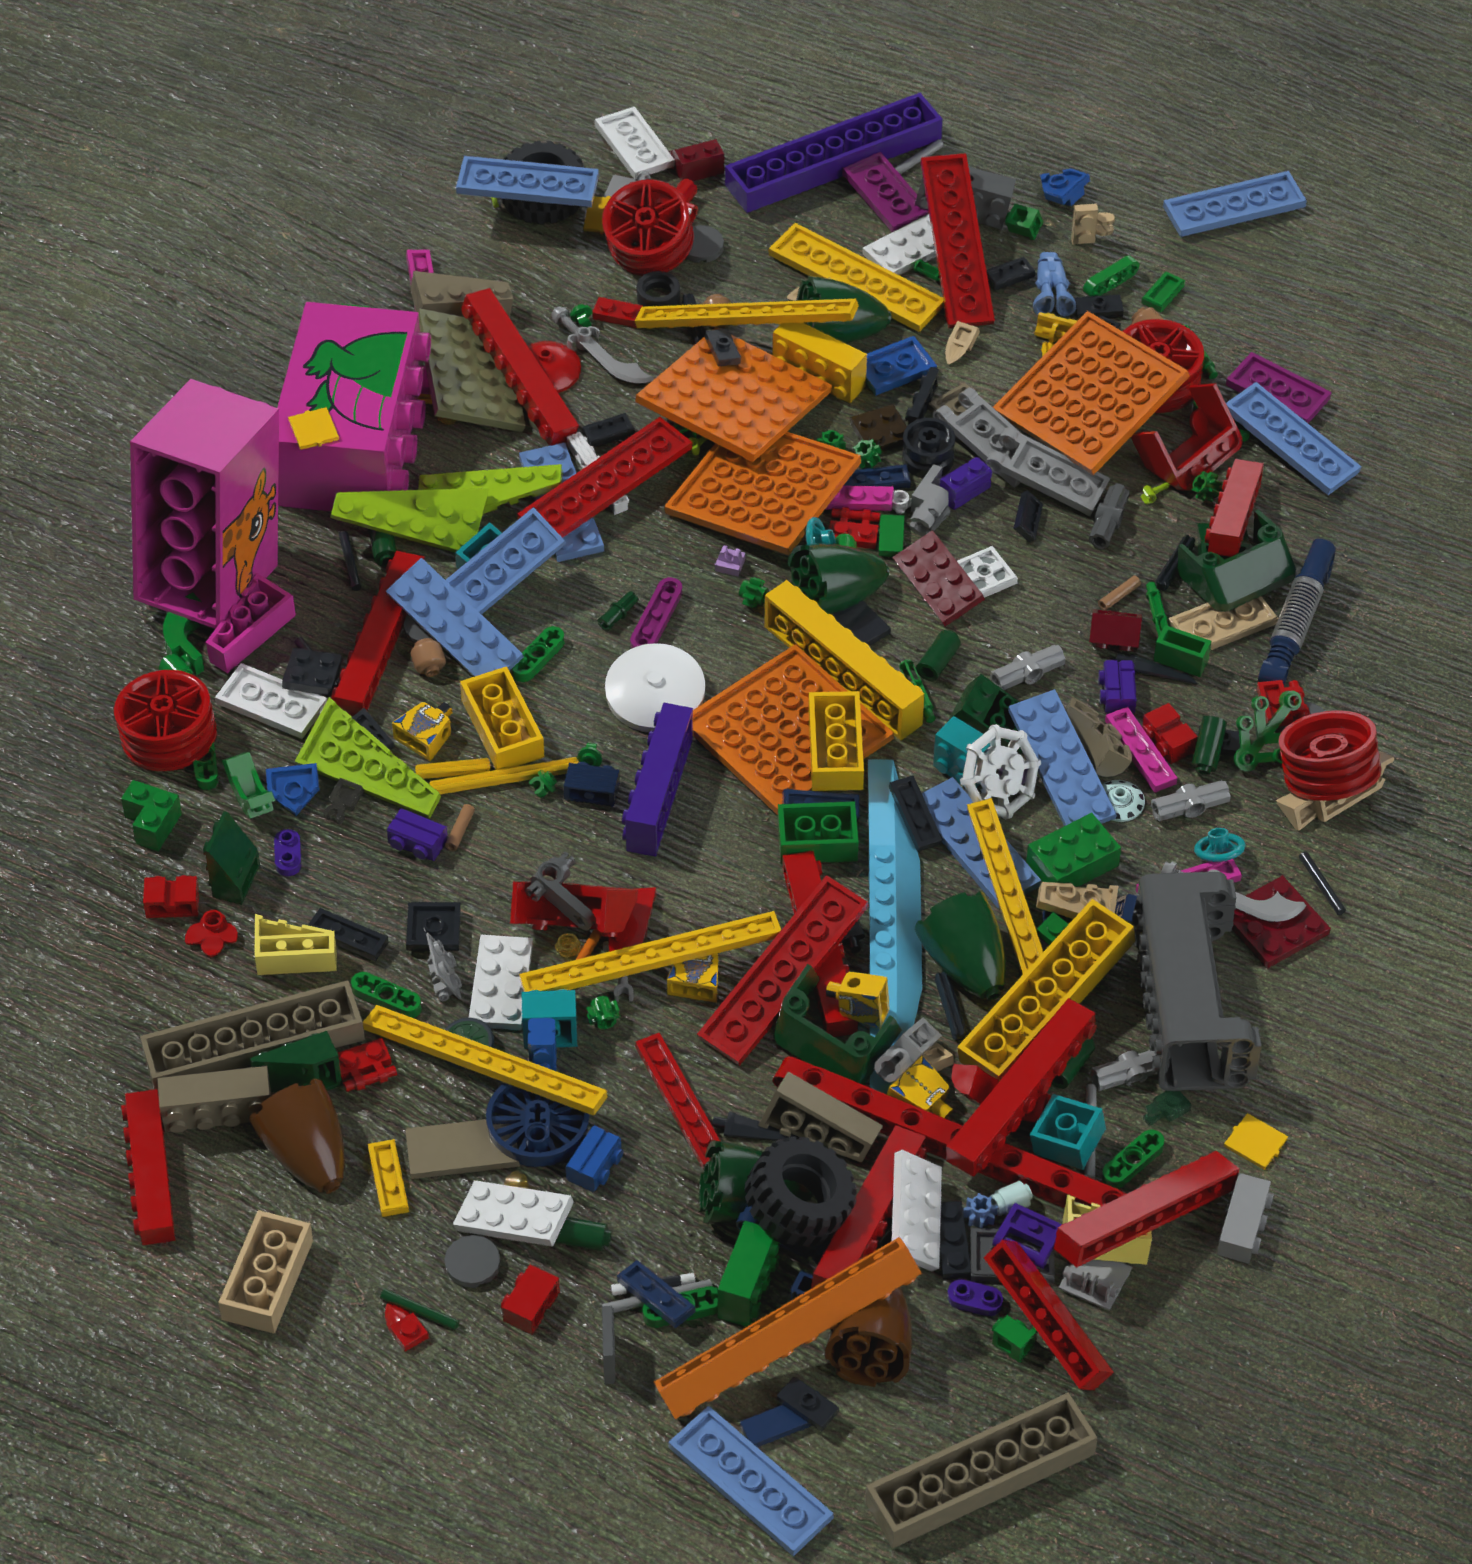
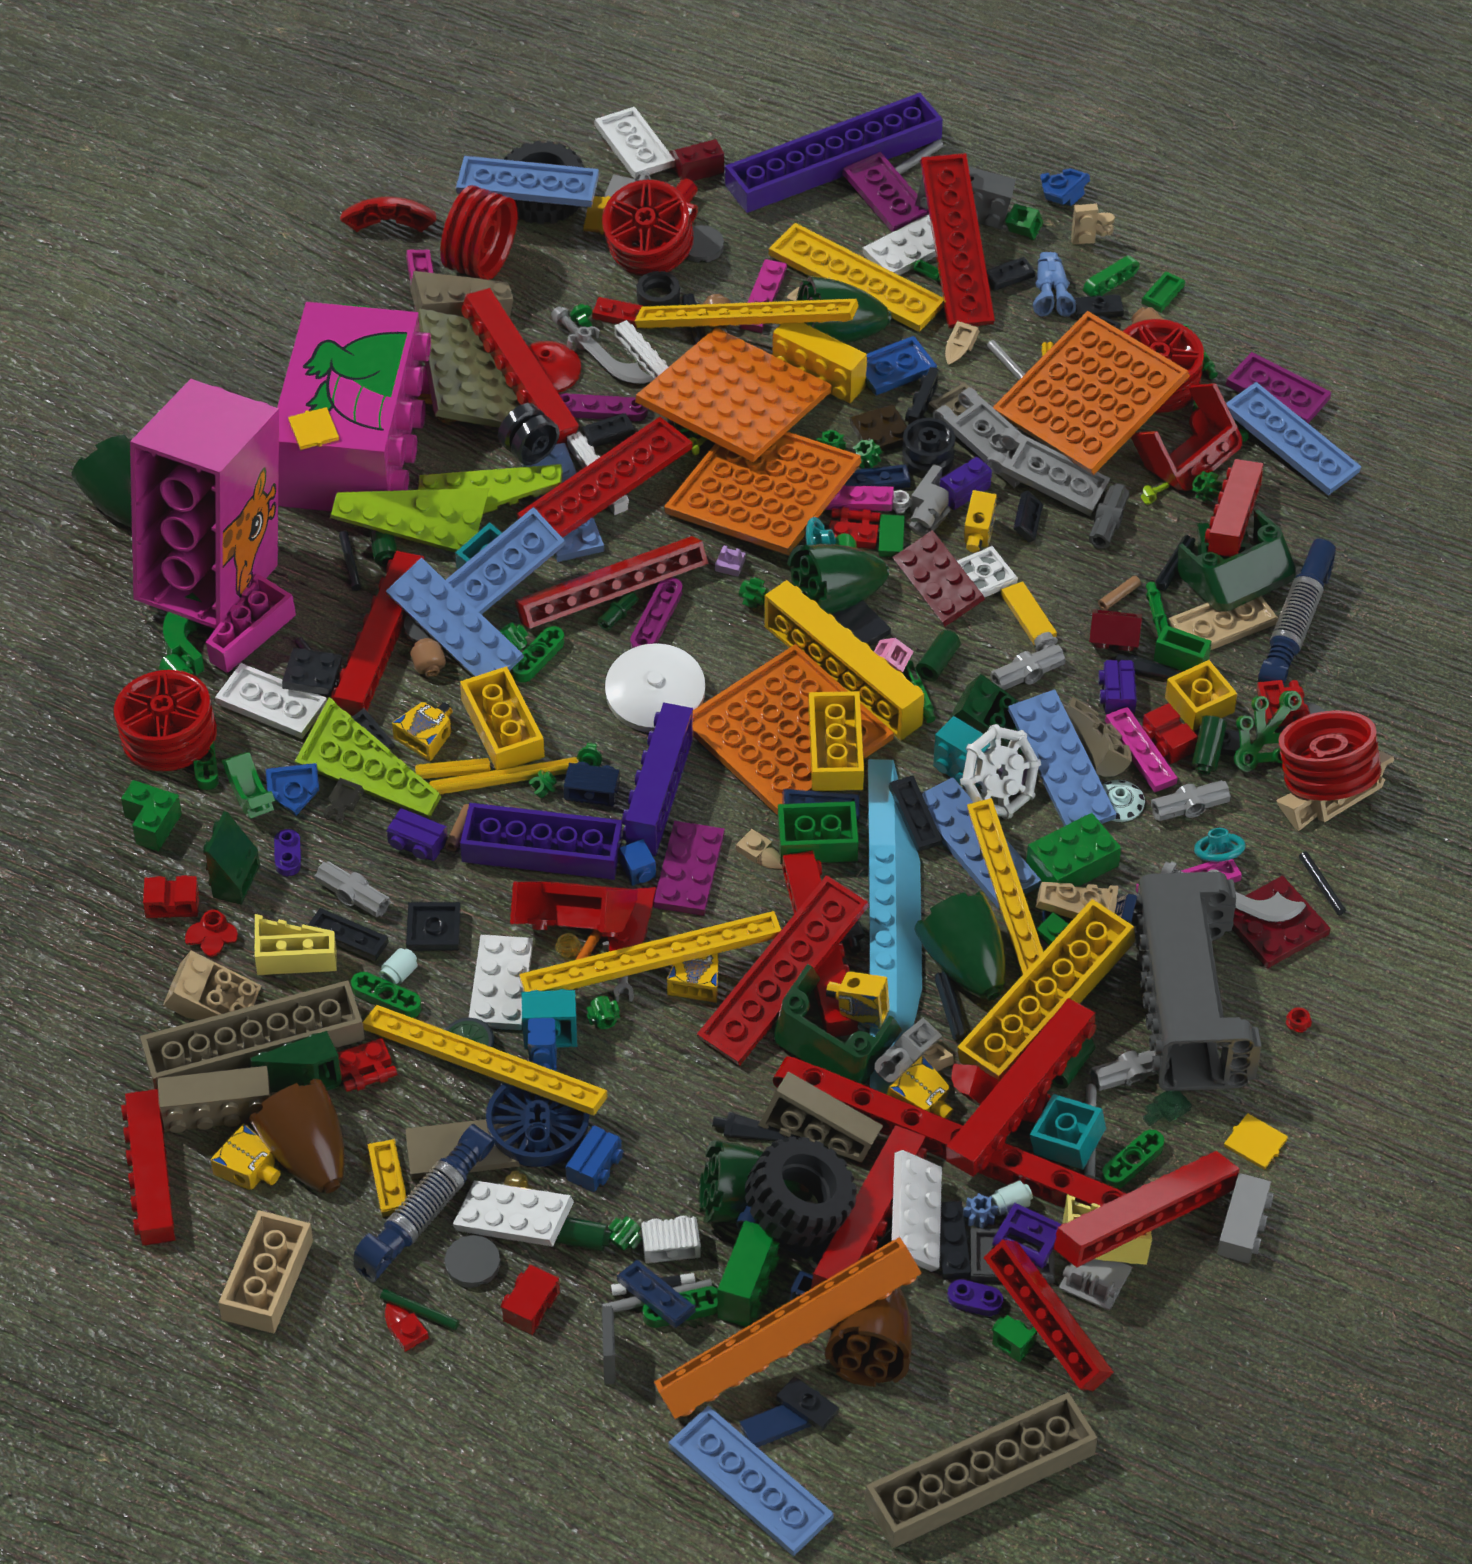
(107, 478): none -> dark green cylinder
(208, 989): none -> tan slope
(245, 1160): none -> yellow torso
(352, 889): none -> light grey piece
(394, 208): none -> red brick
(399, 966): none -> light aqua brick
(402, 1227): none -> dark blue piece
(442, 970): light grey hinge -> none
(478, 233): none -> red wheel
(515, 635): none -> green gear
(528, 434): none -> black wheel
(541, 841): none -> dark purple brick
(556, 894): dark grey piece -> none
(603, 406): none -> magenta plate
(611, 582): none -> red brick
(625, 1233): none -> green gear
(637, 862): none -> blue brick
(640, 349): none -> white piece
(670, 1239): none -> white brick
(677, 1094): red plate -> none
(689, 868): none -> magenta plate
(722, 347): black plate -> none
(759, 850): none -> tan plate
(766, 287): none -> dark pink plate
(894, 652): none -> bright pink brick
(977, 526): none -> yellow torso
(1005, 359): none -> light grey bar
(1027, 611): none -> yellow tile
(1044, 640): none -> light grey plate
(1052, 327): yellow hips -> none
(1200, 693): none -> yellow brick
(1234, 203): medium blue plate -> none
(1301, 1015): none -> red plate

